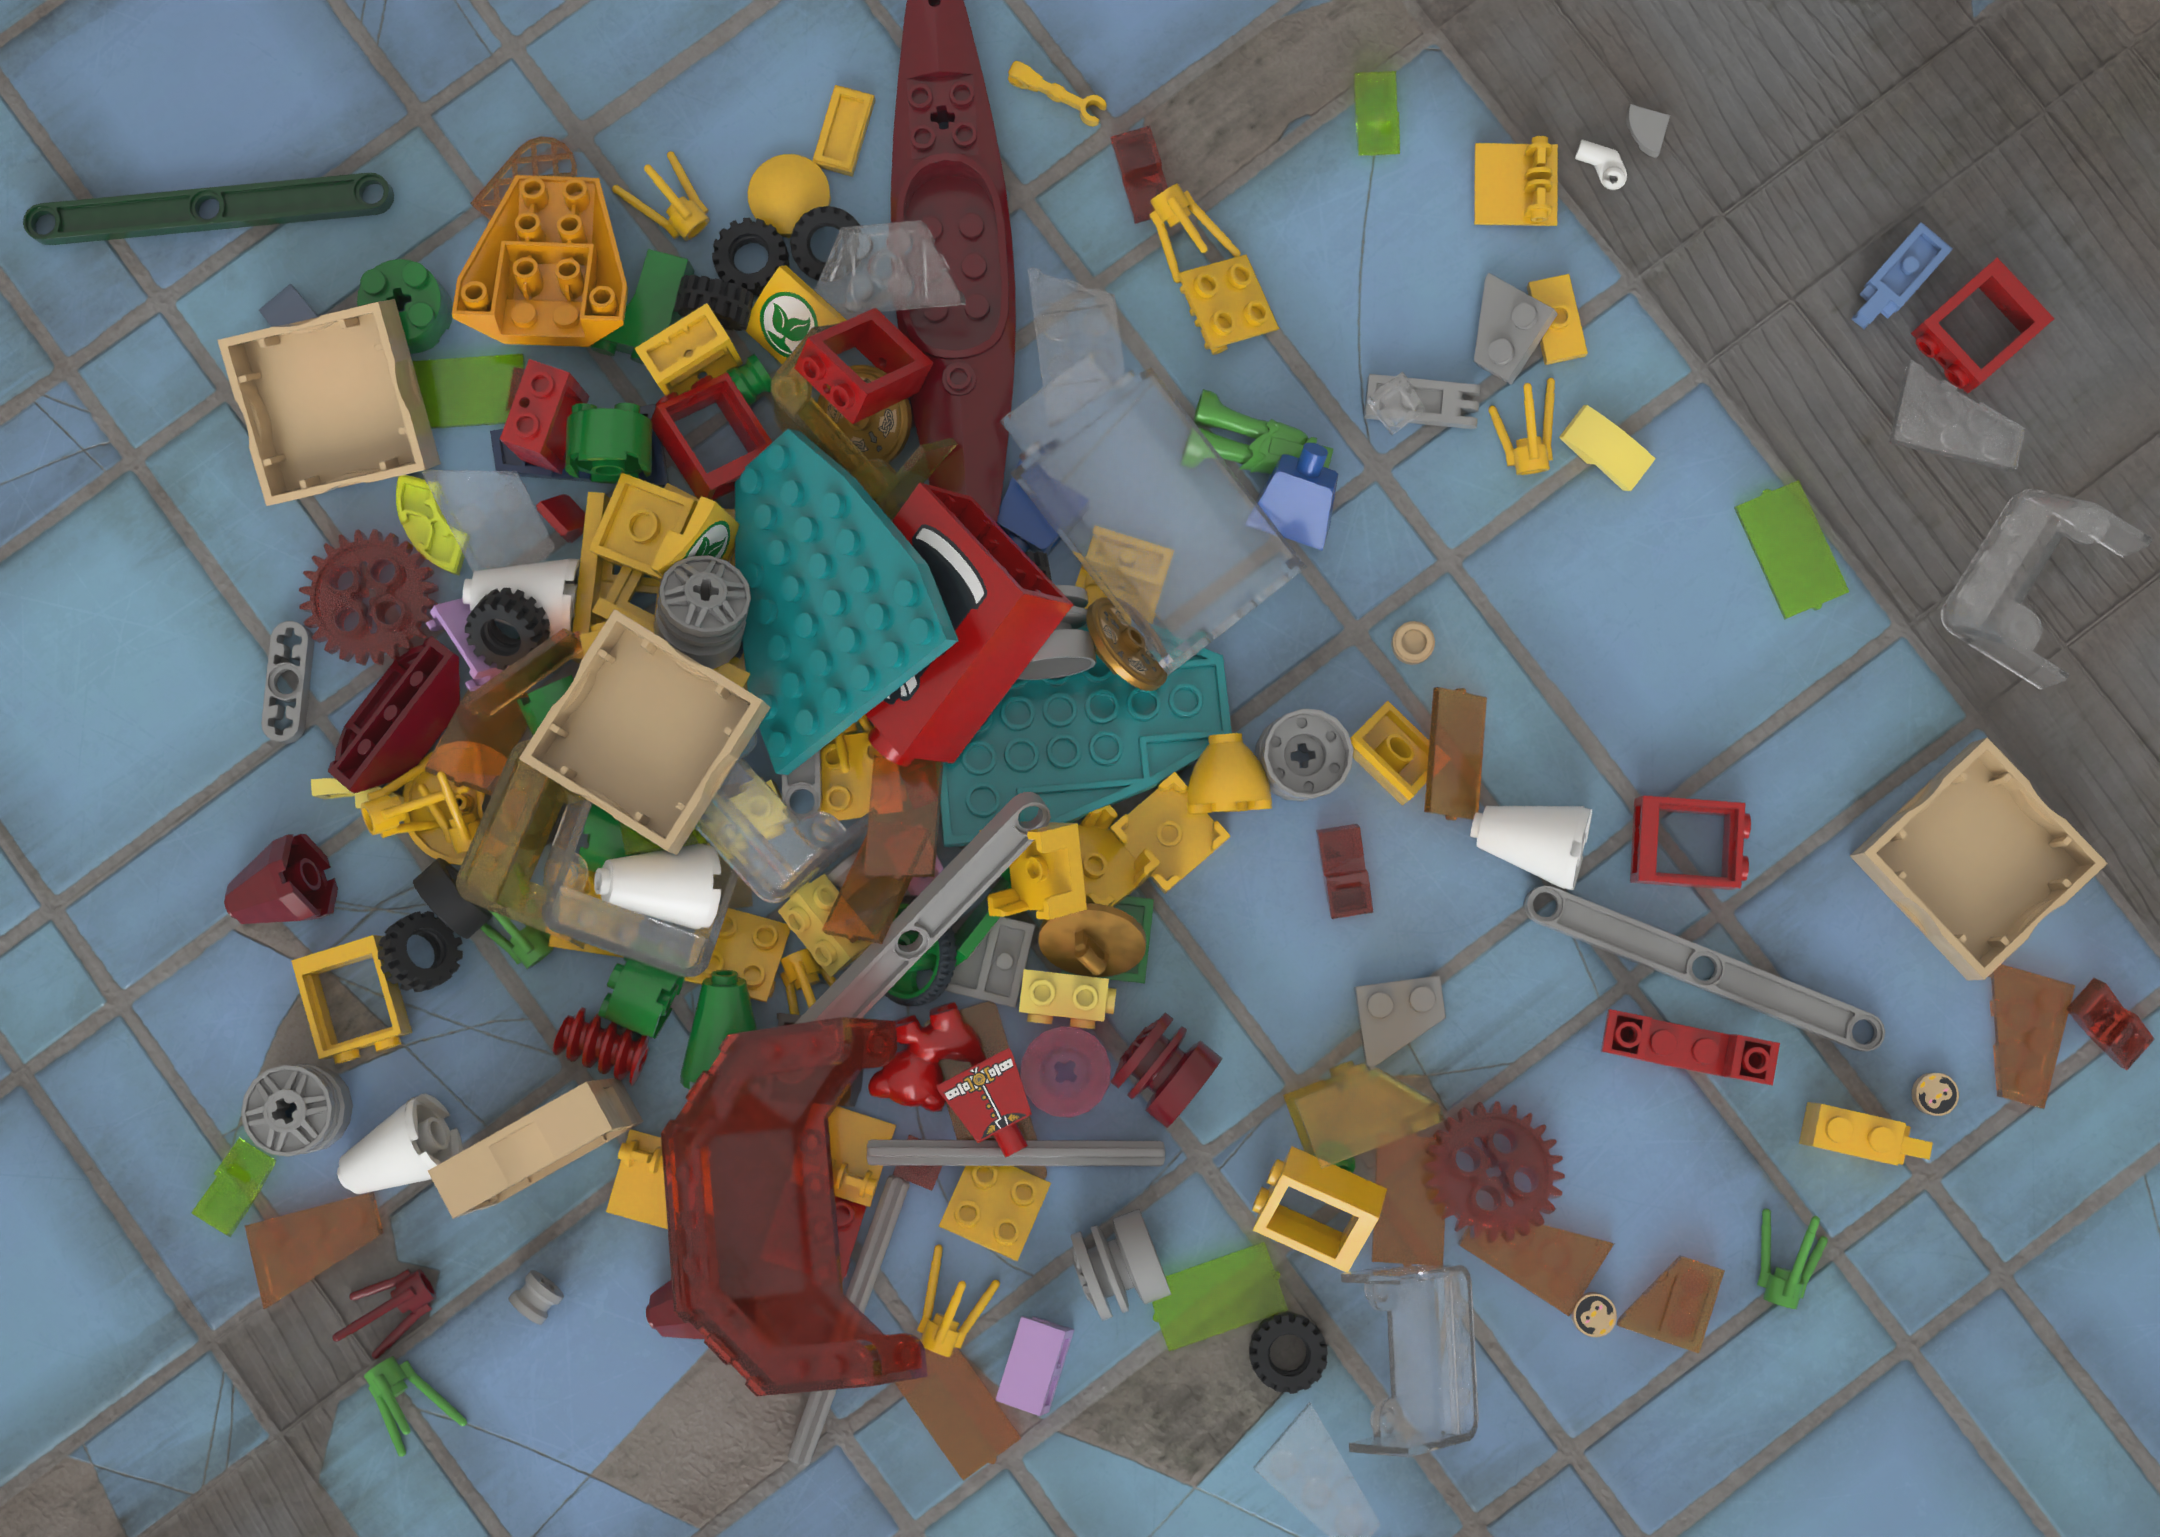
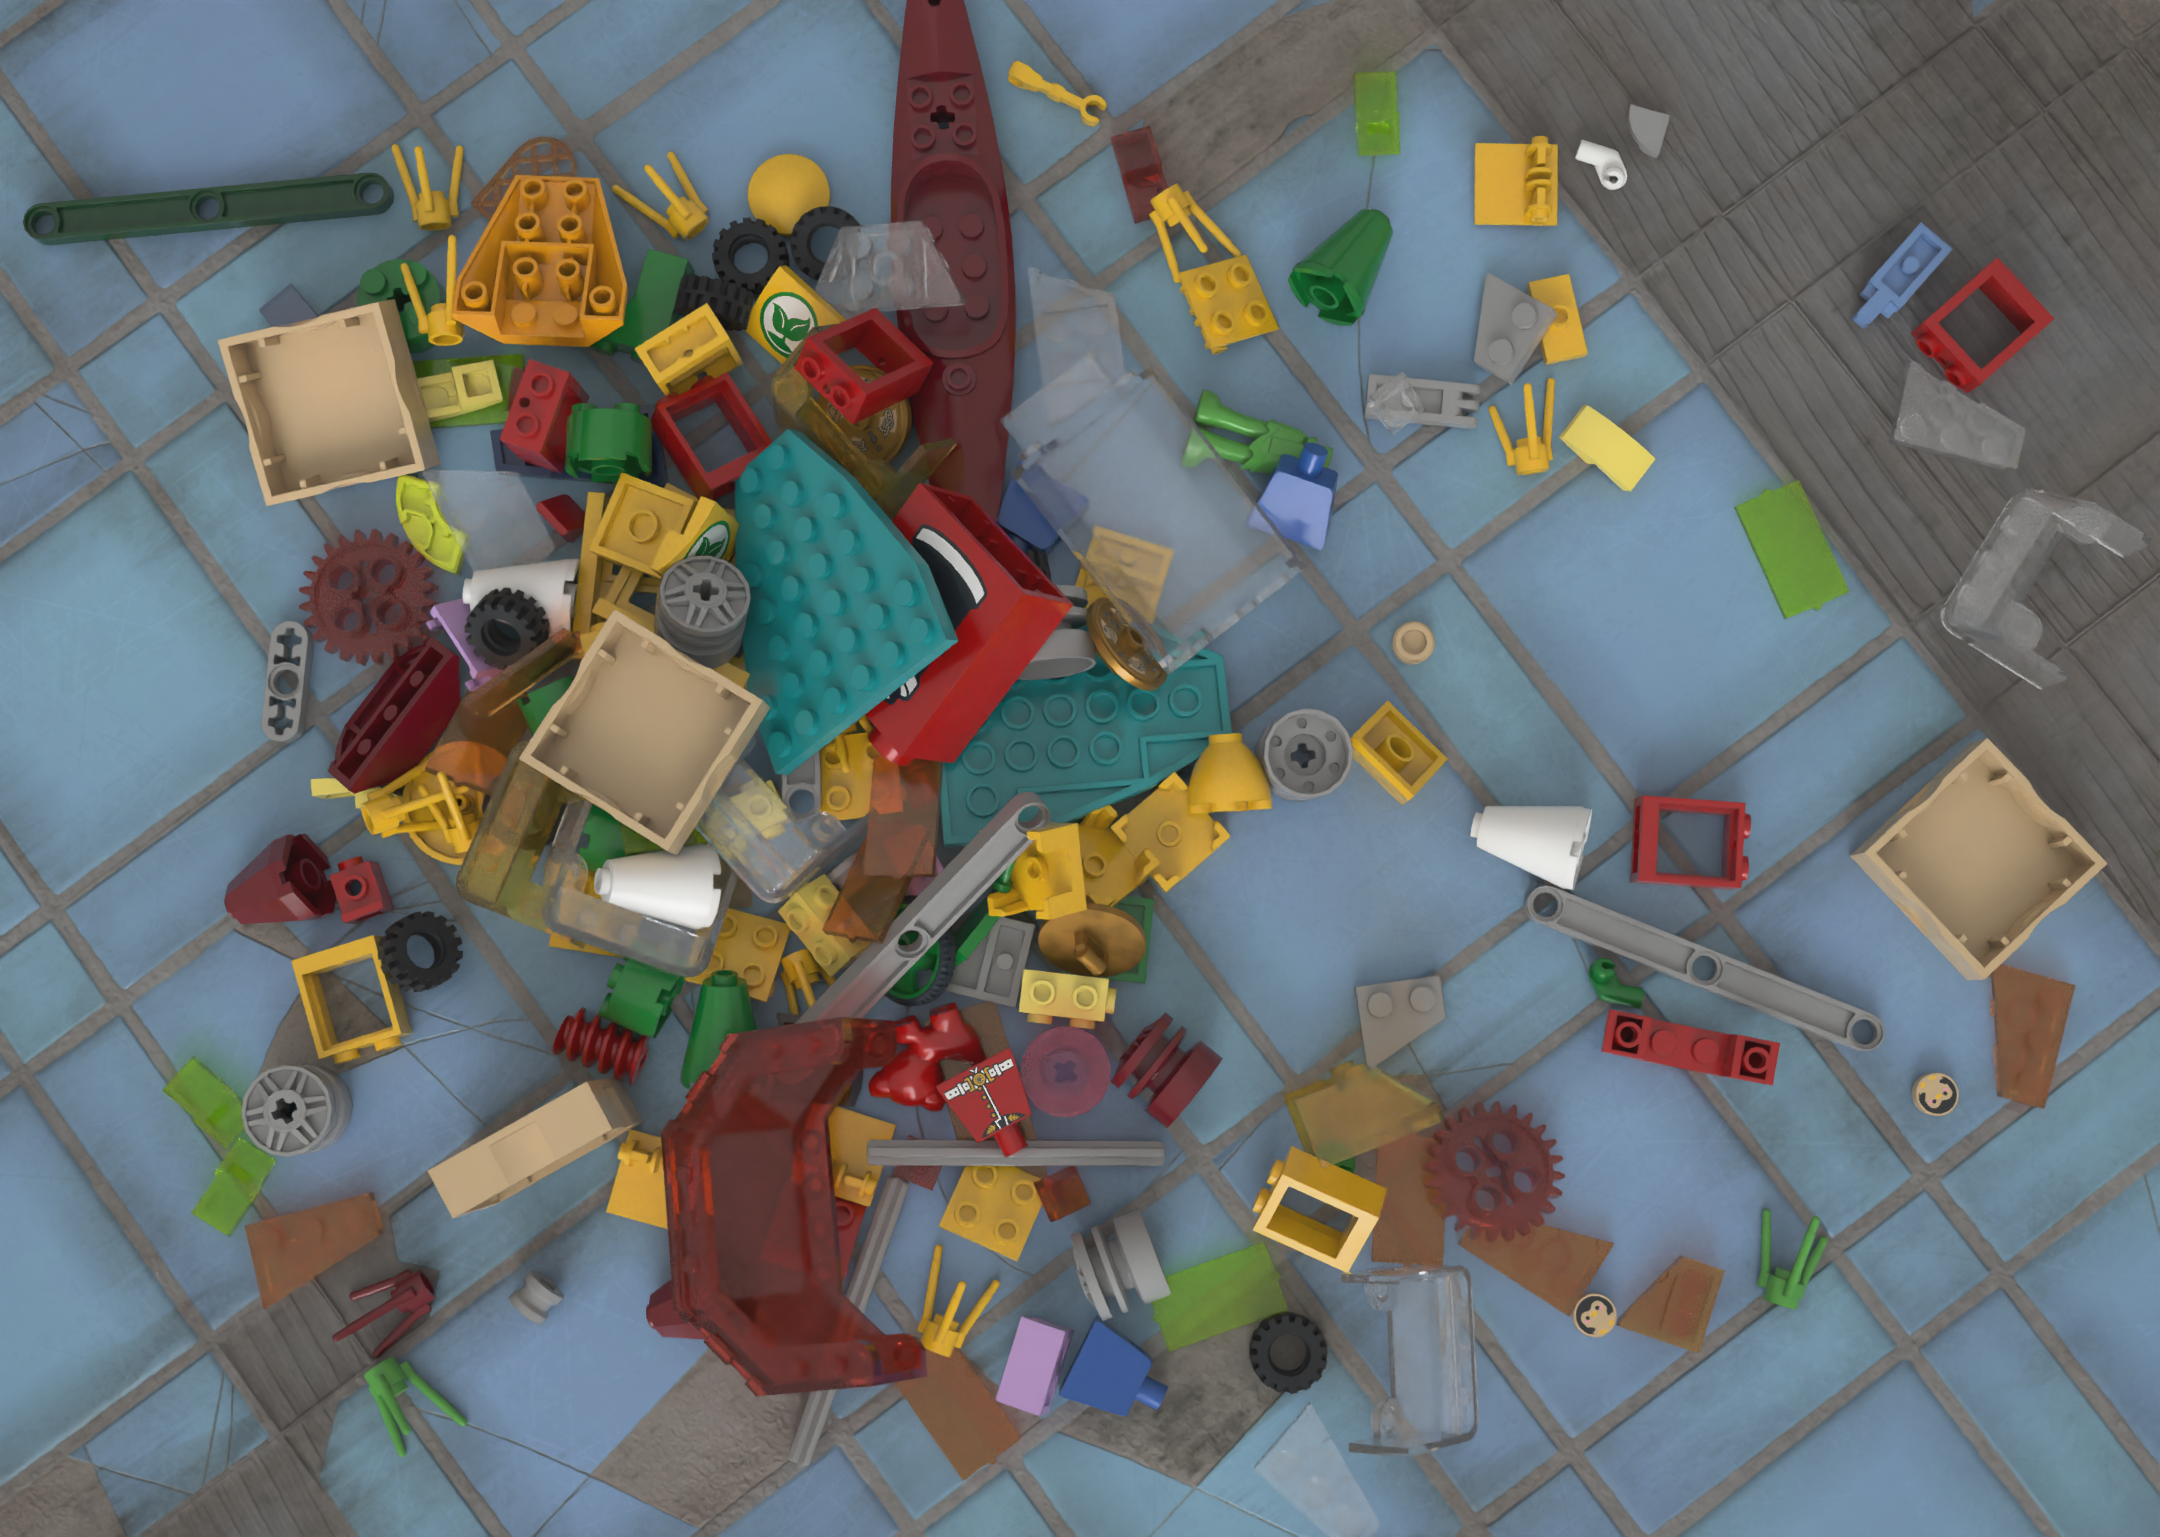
(208, 1100): none -> clear neon green slope
(372, 899): none -> red brick
(401, 1148): white cone -> none
(431, 209): none -> yellow plant
(439, 323): none -> yellow plant
(439, 892): black tyre -> none
(460, 391): none -> light yellow slope
(526, 945): bright green plant -> none
(751, 379): green wheel -> none
(844, 130): yellow tile -> none
(1003, 882): none -> green piece
(1062, 1193): none -> clear red plate
(1111, 1372): none -> blue torso
(1344, 268): none -> green cone
(1344, 871): clear red slope -> none
(1455, 753): clear orange piece -> none
(1609, 987): none -> green arm
(1860, 1135): yellow hinge -> none
(2109, 1024): clear red slope -> none

